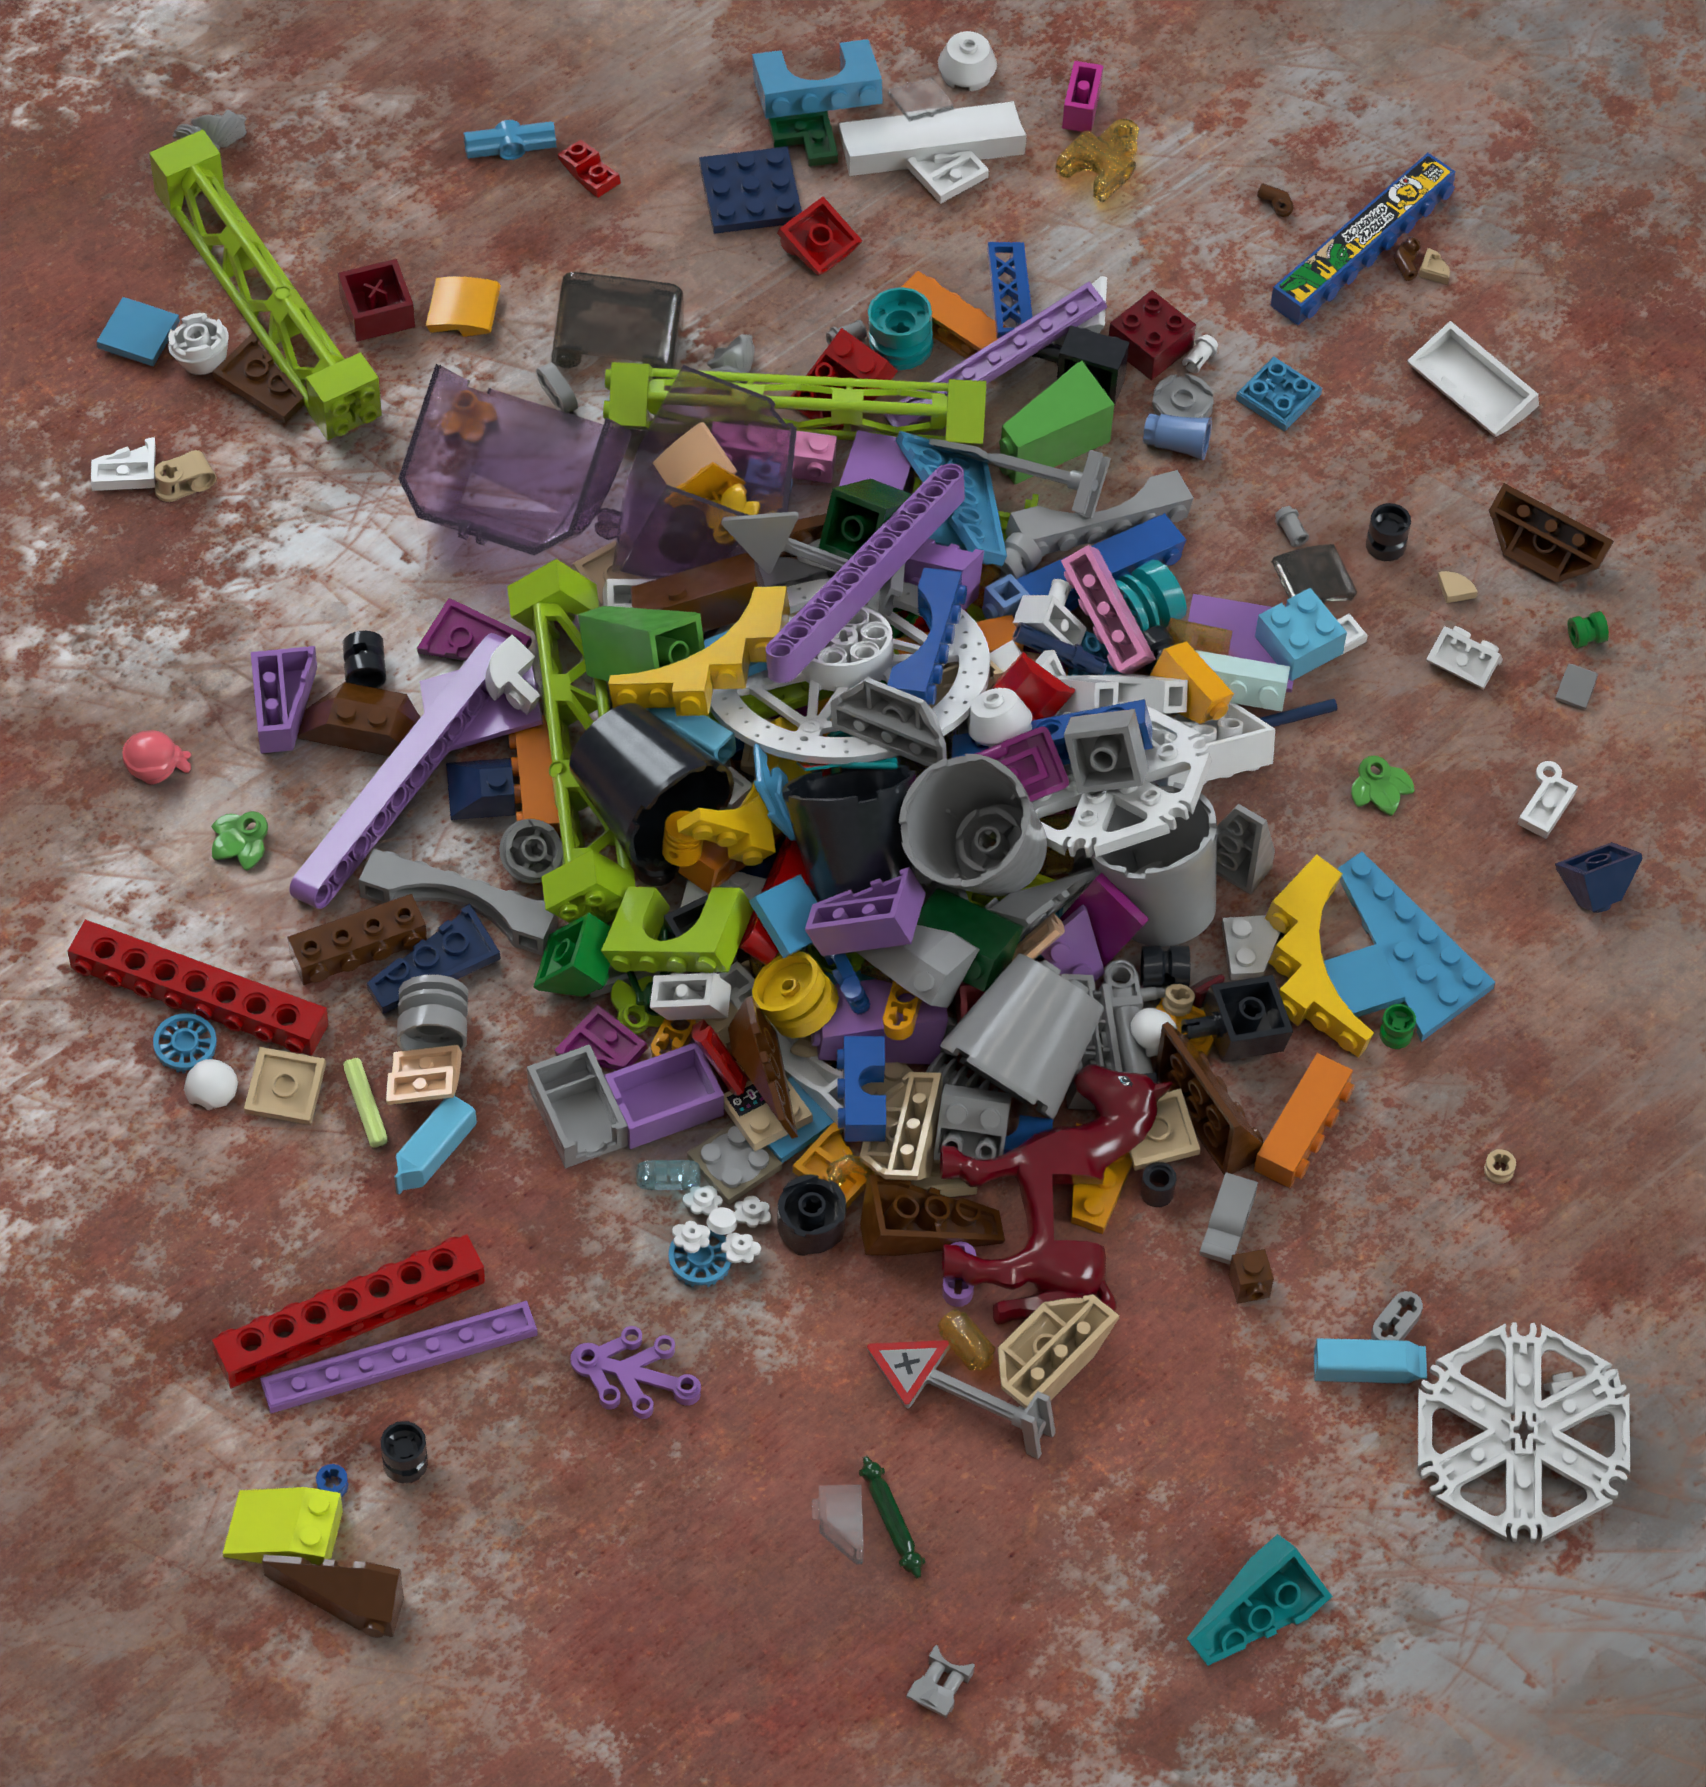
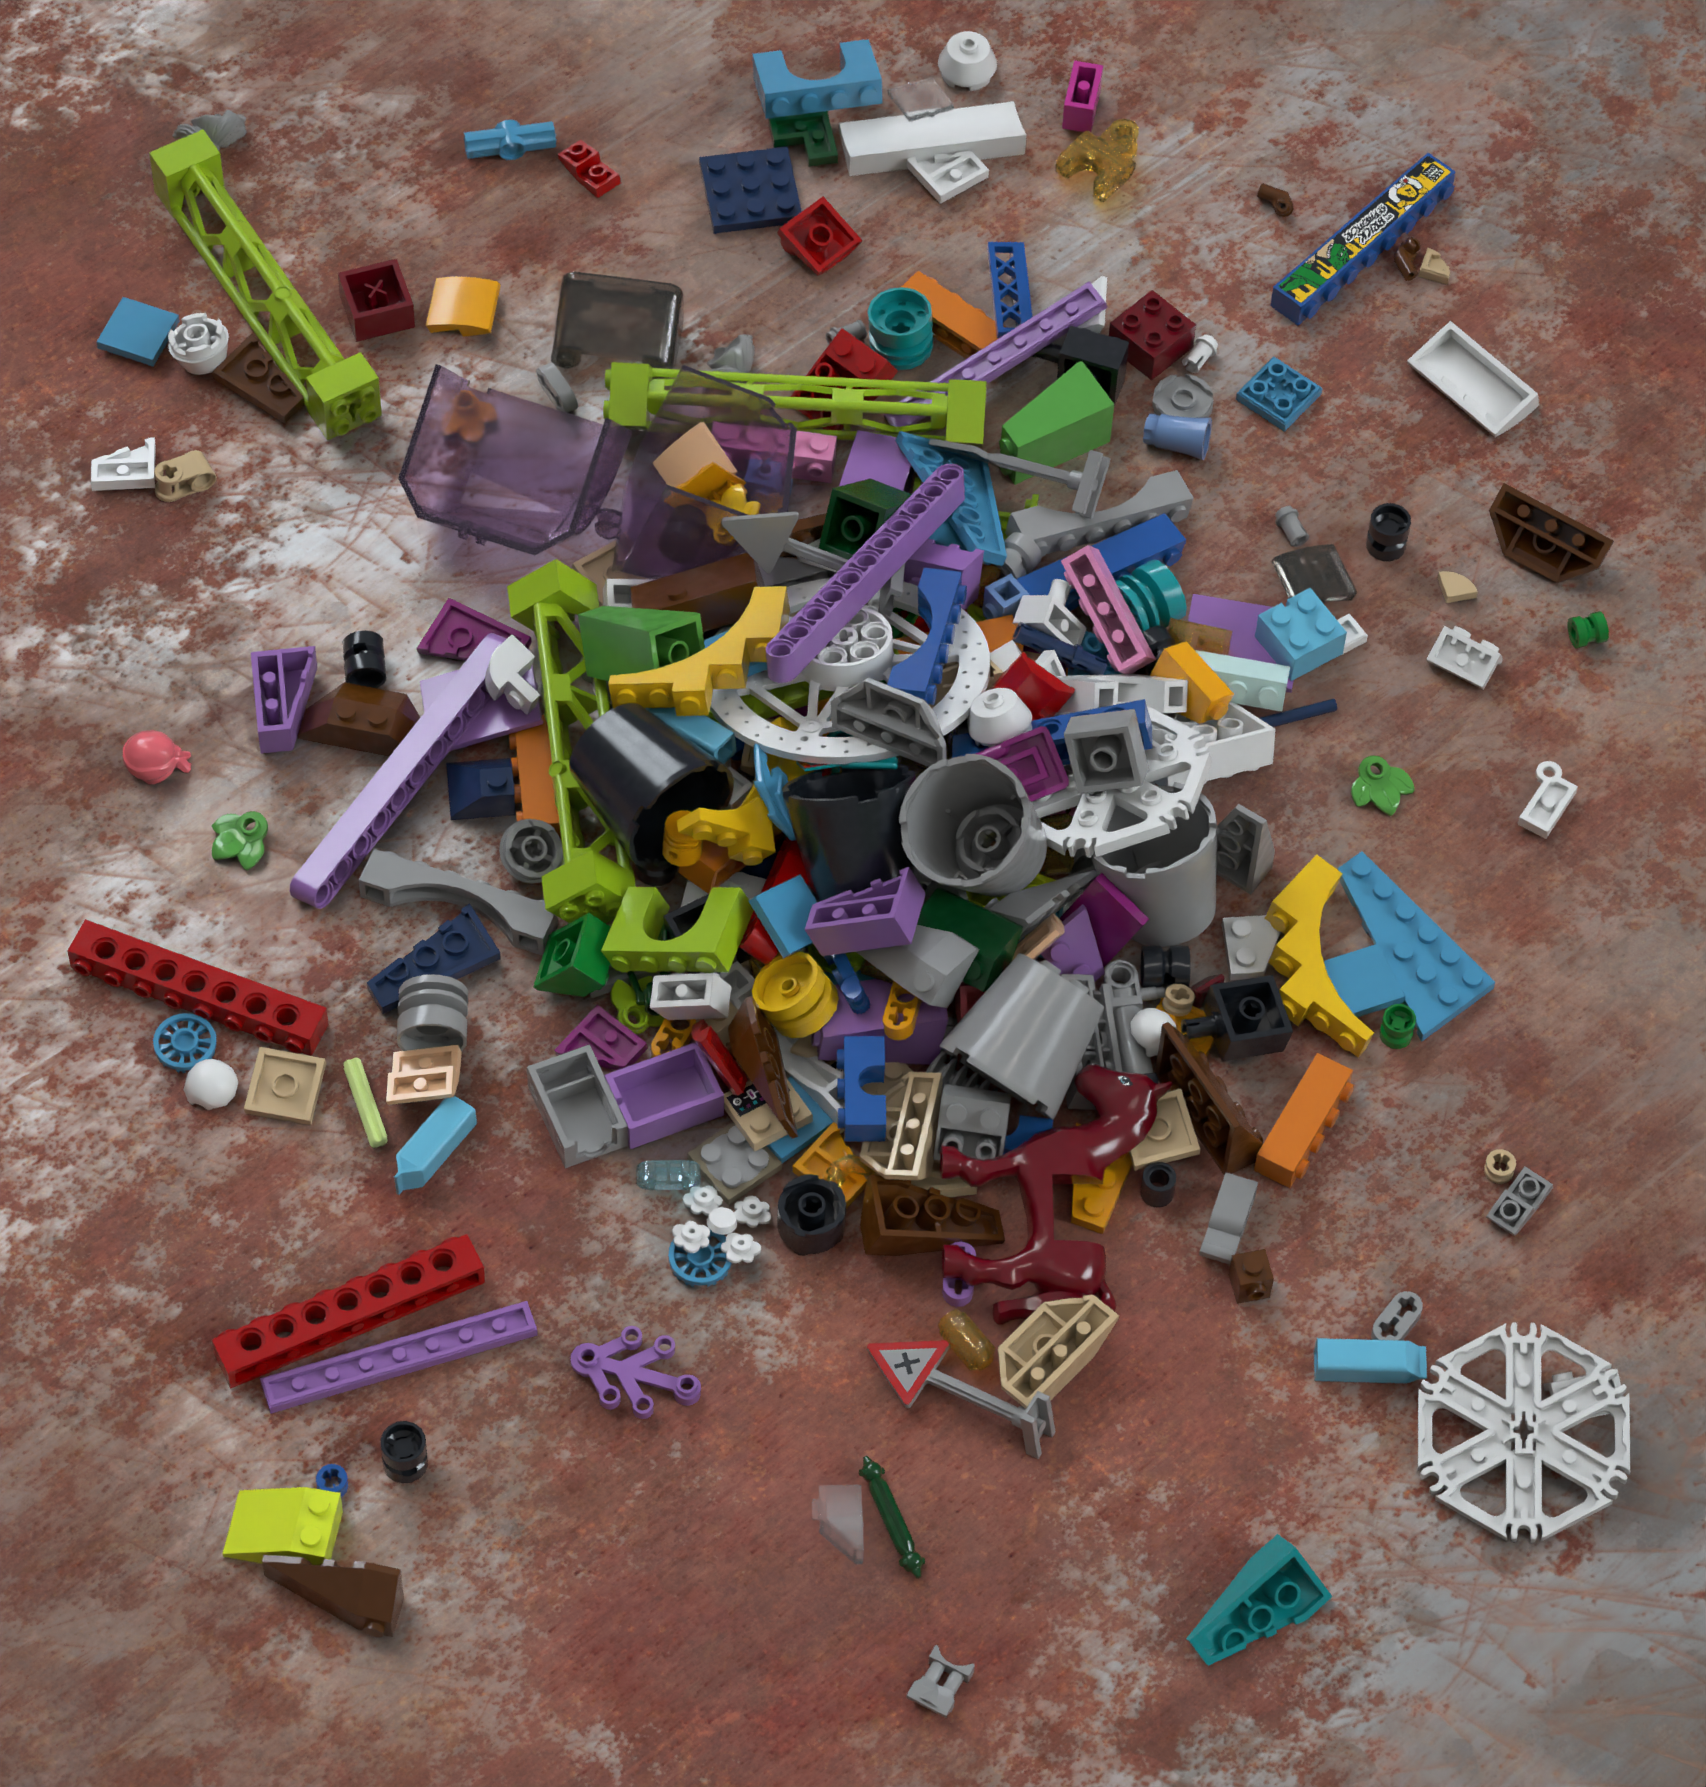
(357, 939): reddish brown brick -> none
(1520, 1201): none -> light grey slope
(1576, 686): light grey slope -> none
(1600, 875): dark blue slope -> none

